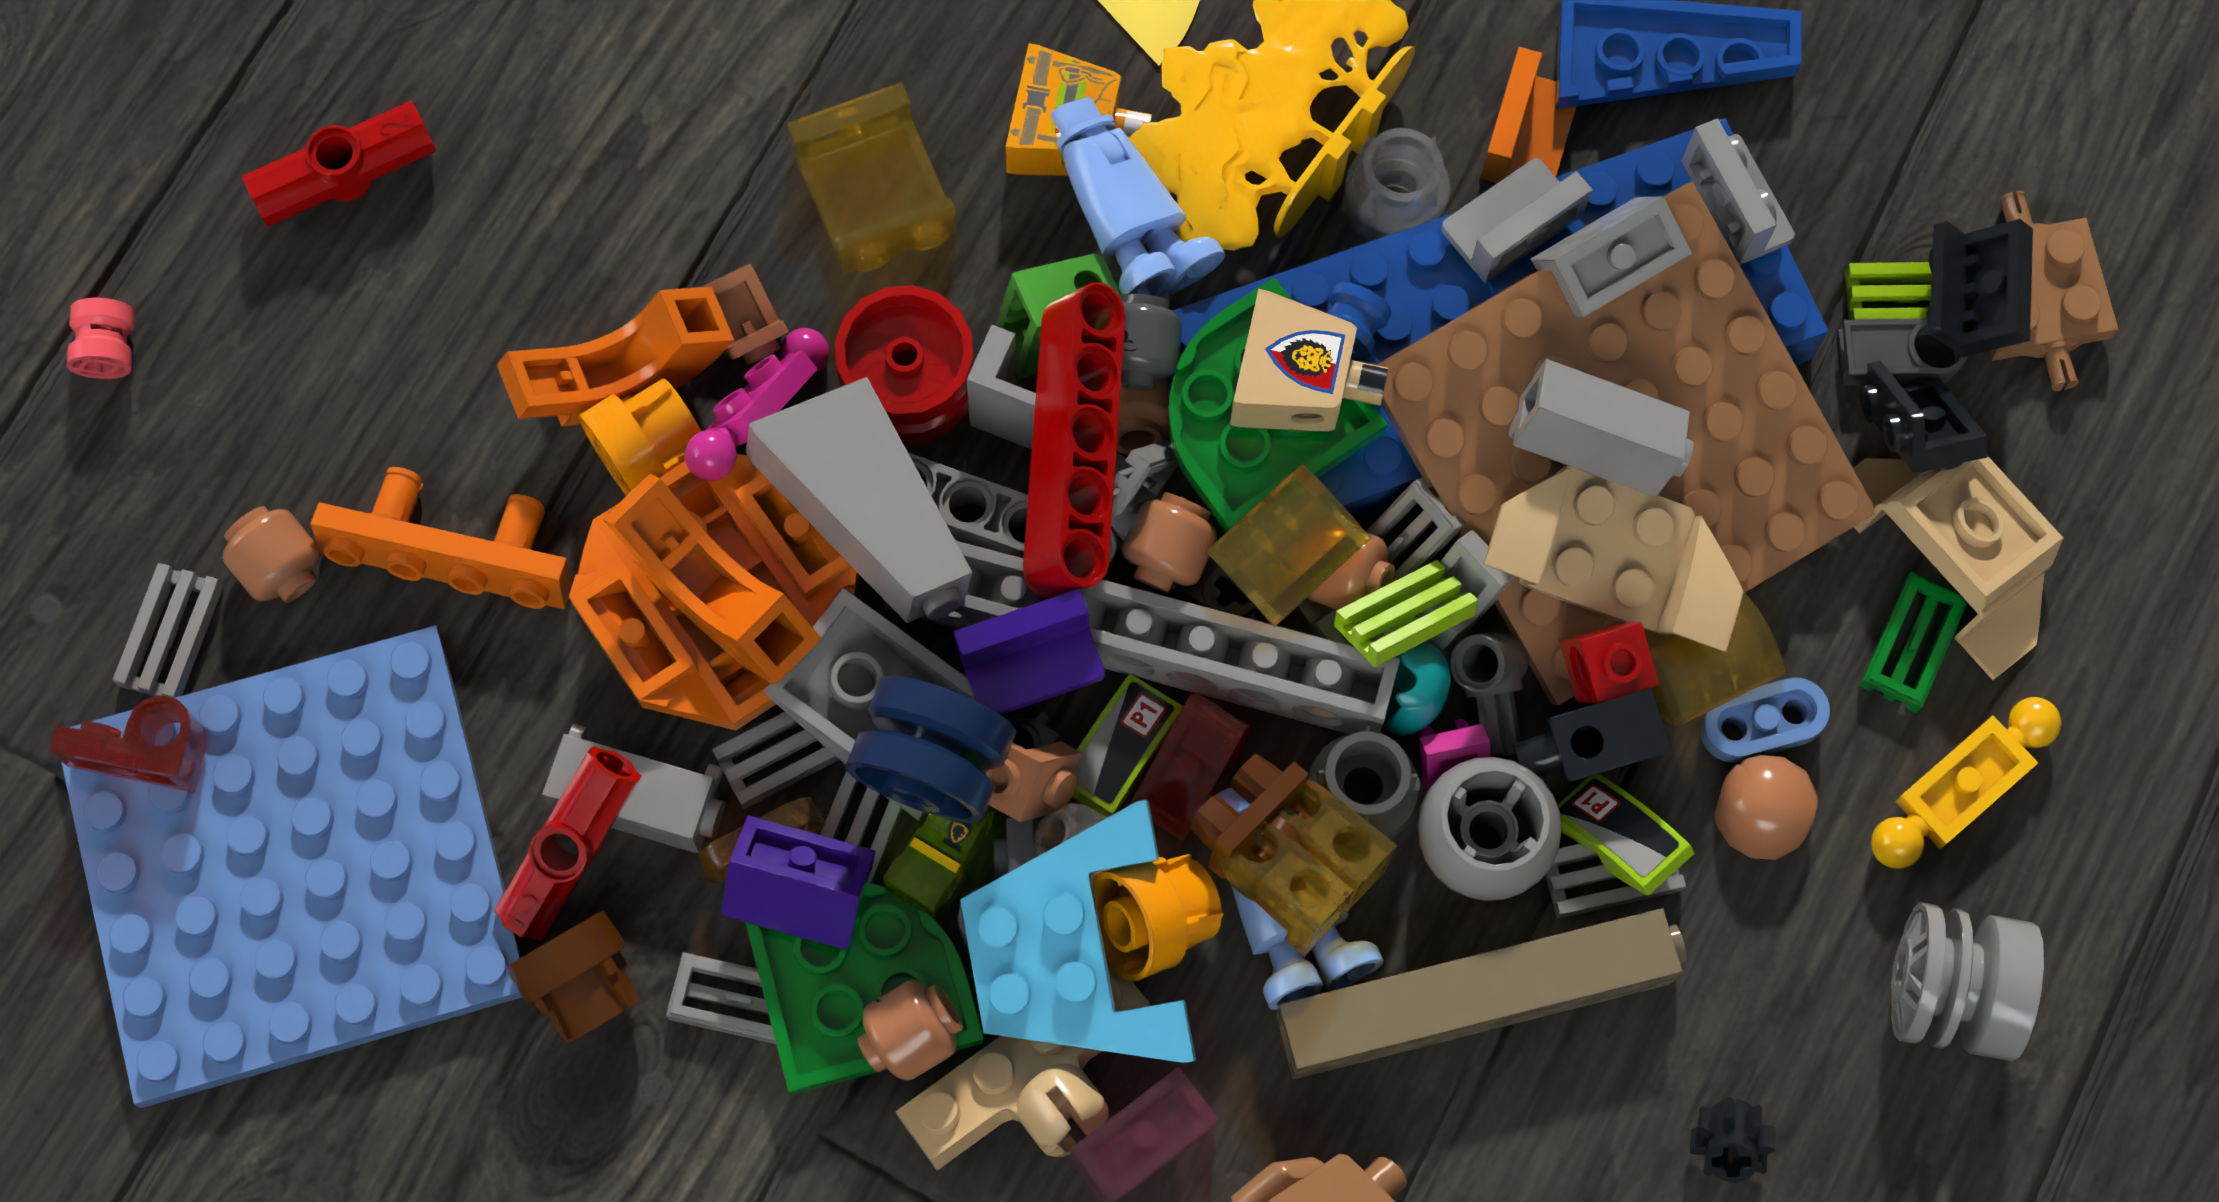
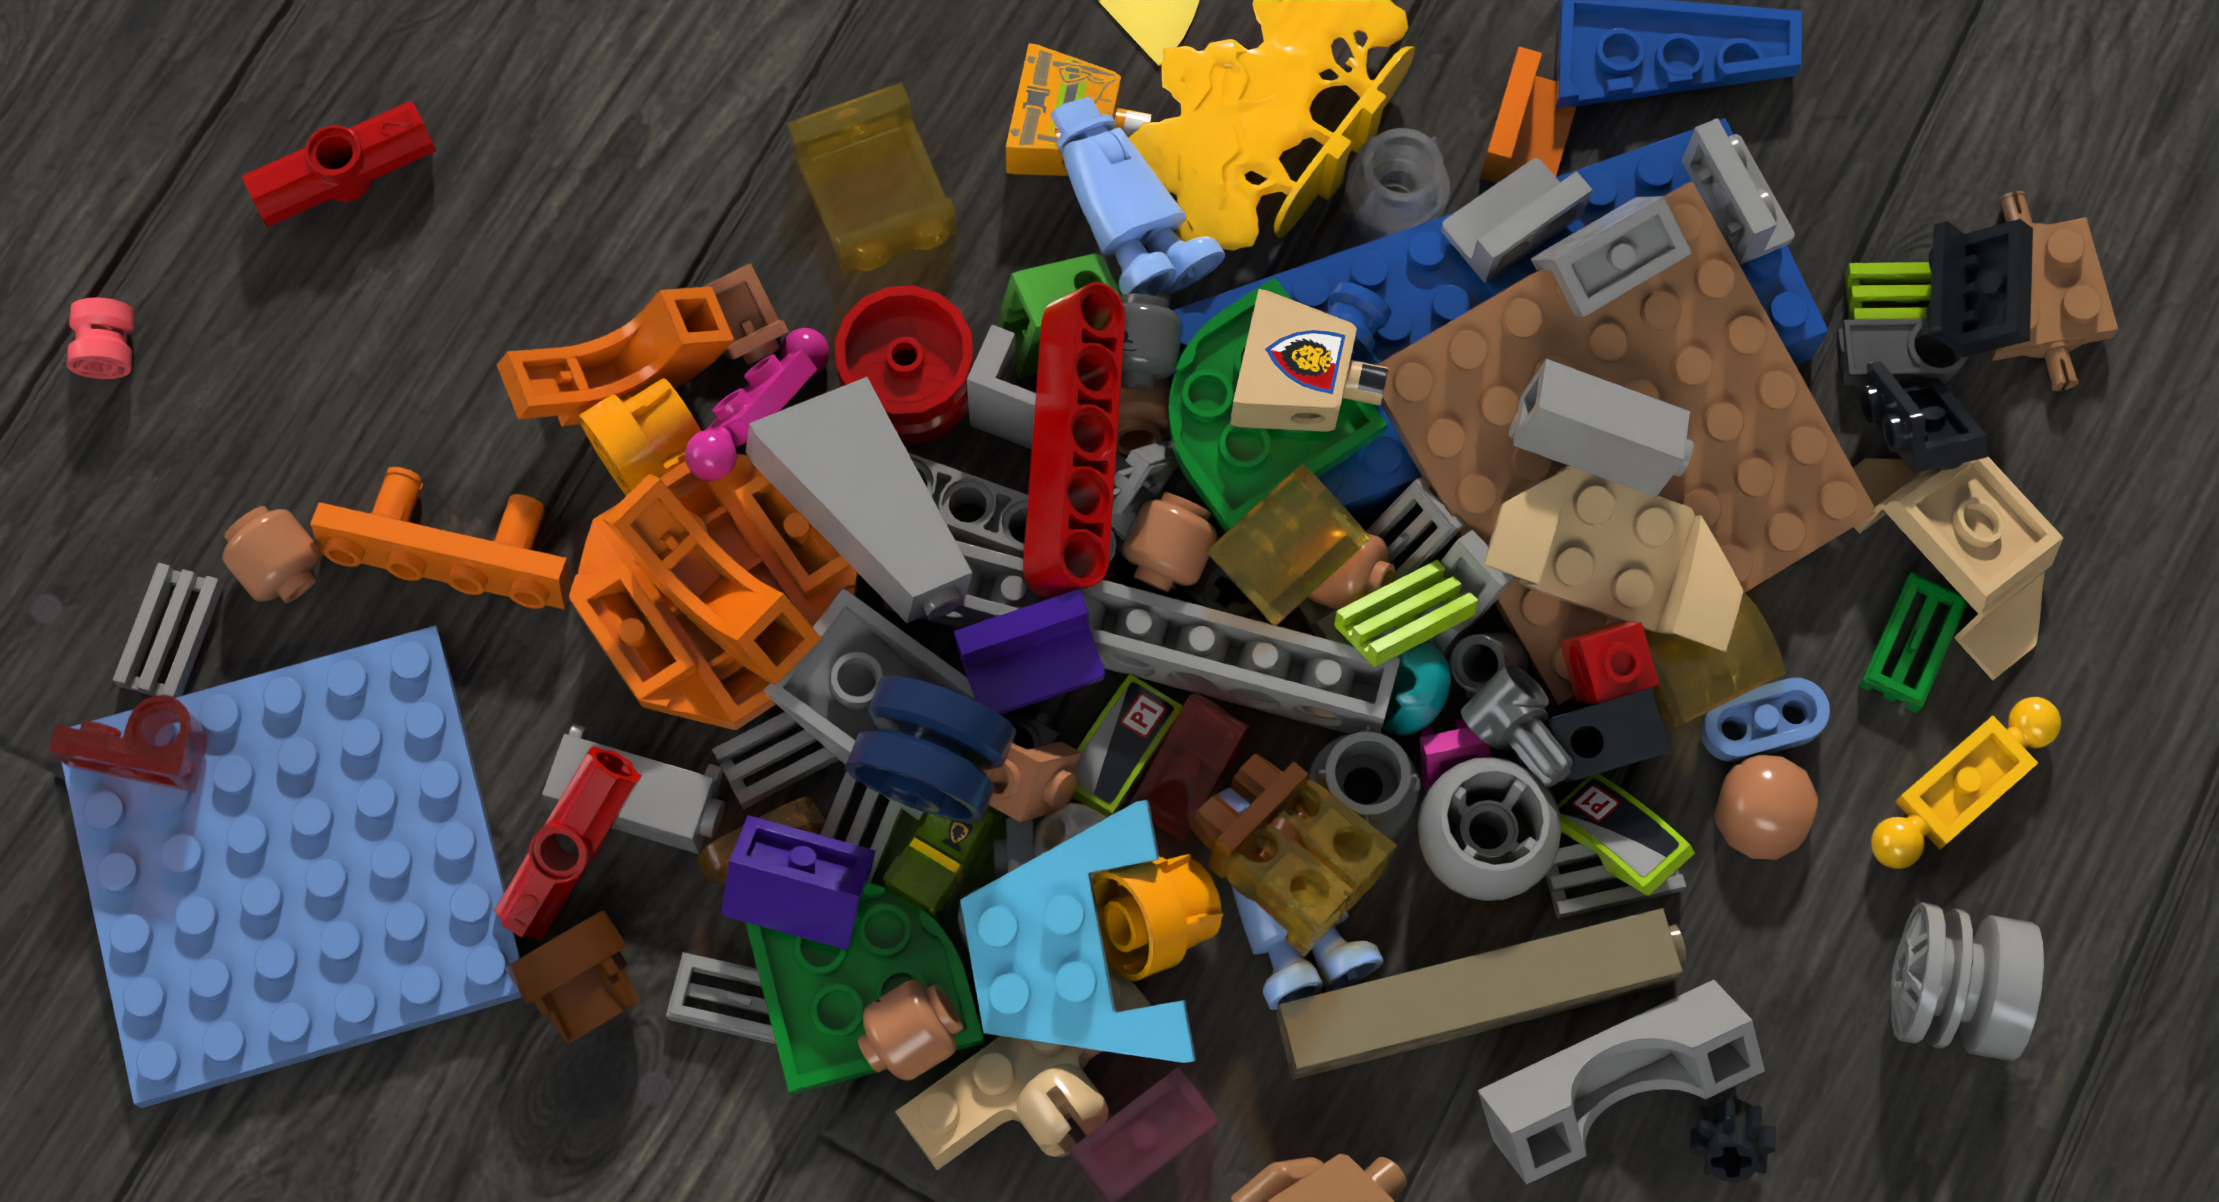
(1511, 716): none -> dark grey axle
(1686, 1045): none -> light grey arch

